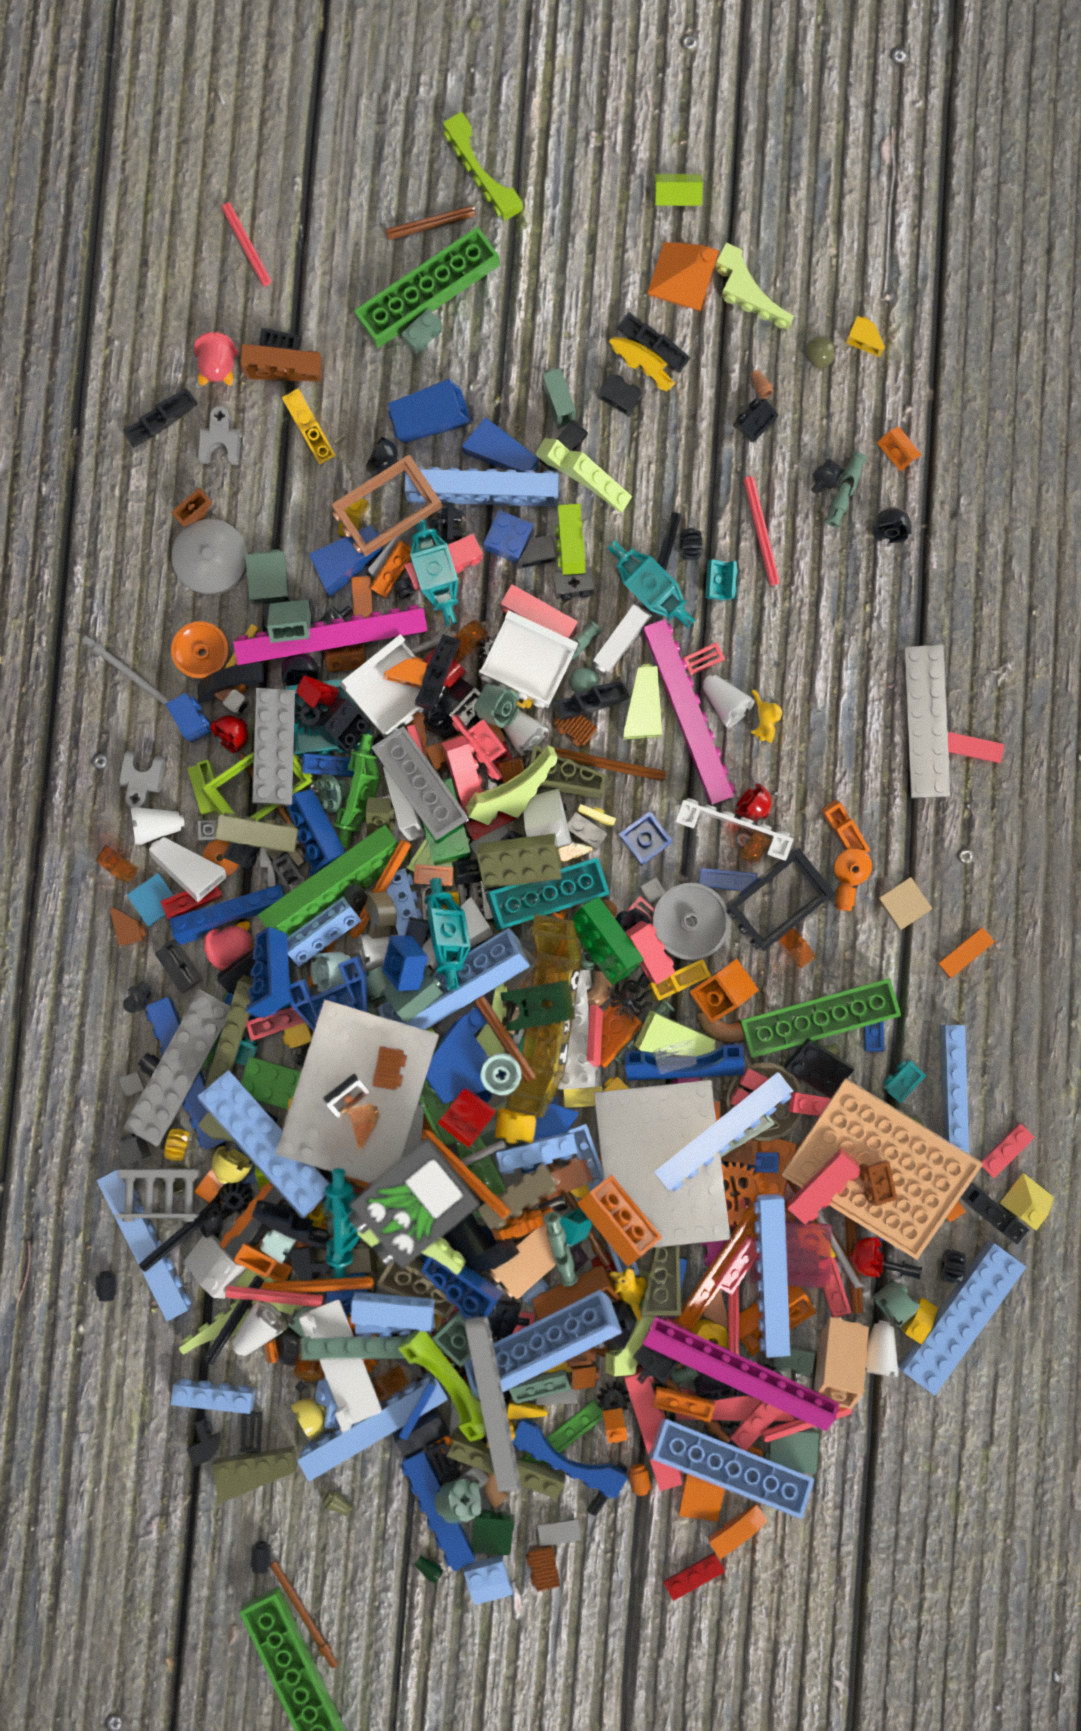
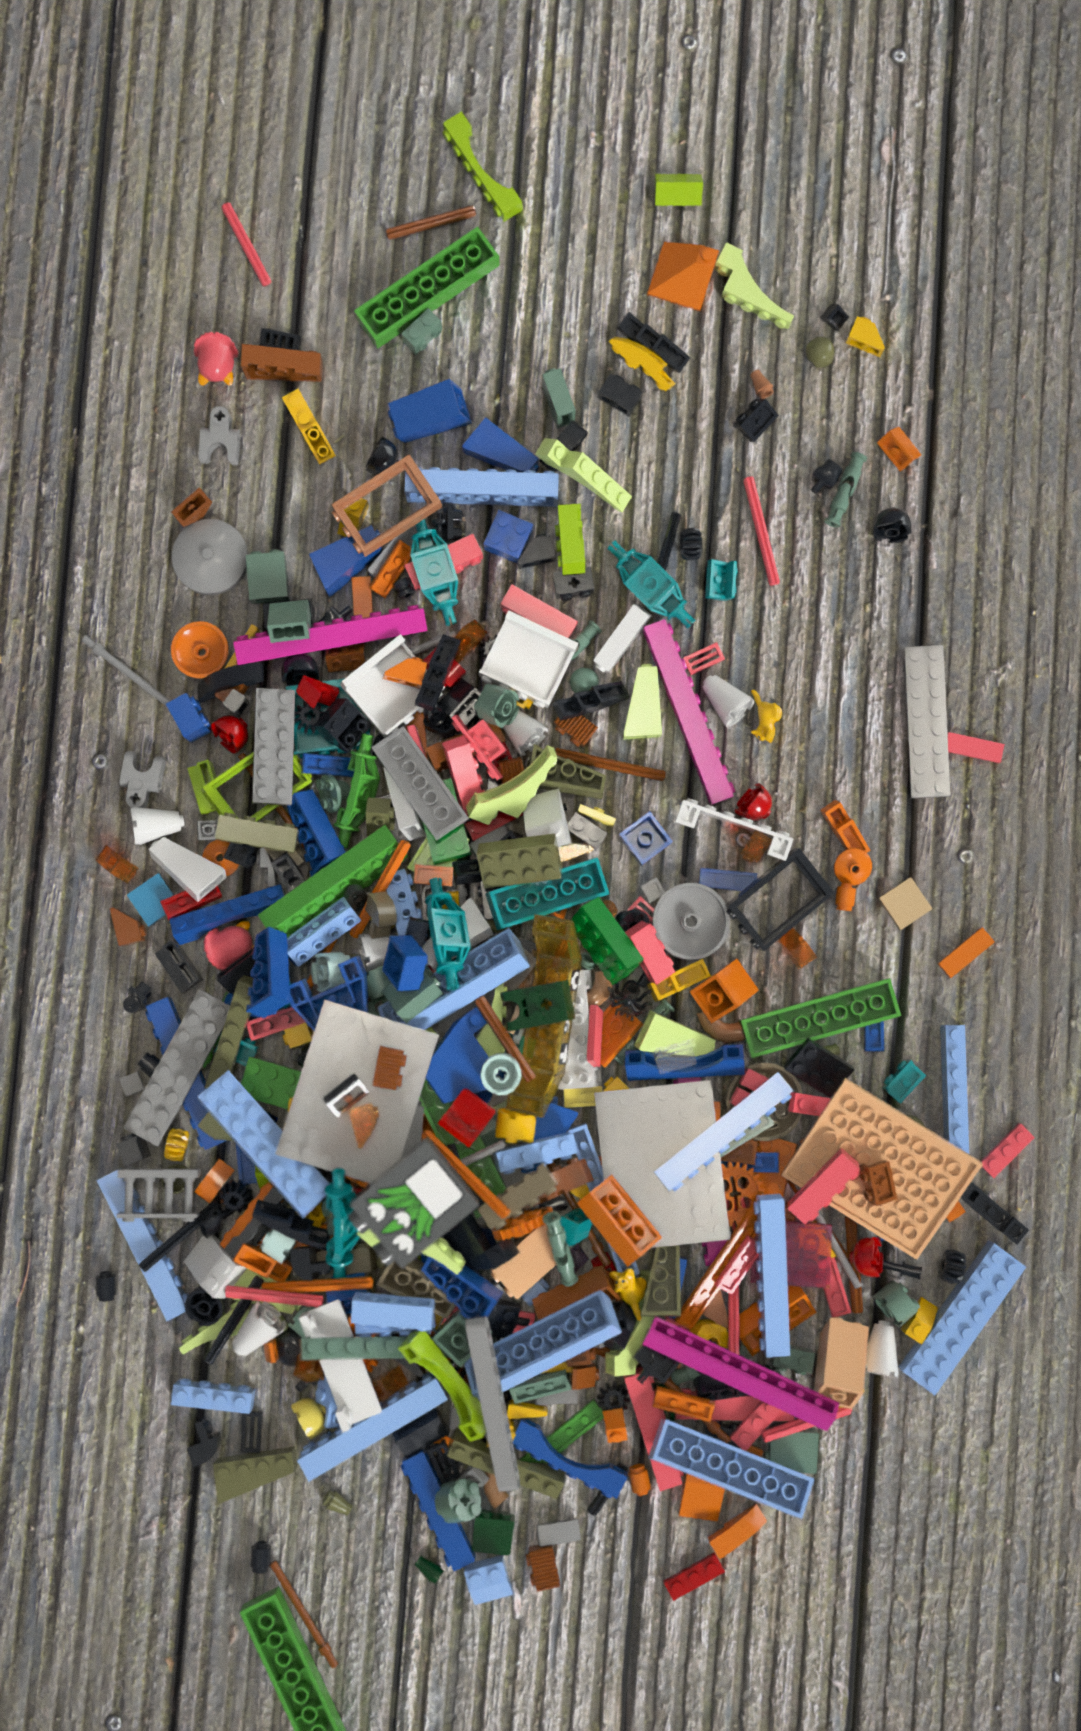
(160, 418): black slope -> none
(204, 1307): none -> black cylinder
(230, 1165): light yellow cylinder -> none
(416, 1412): blue tile -> none
(834, 316): none -> black slope
(1028, 1201): light yellow slope -> none

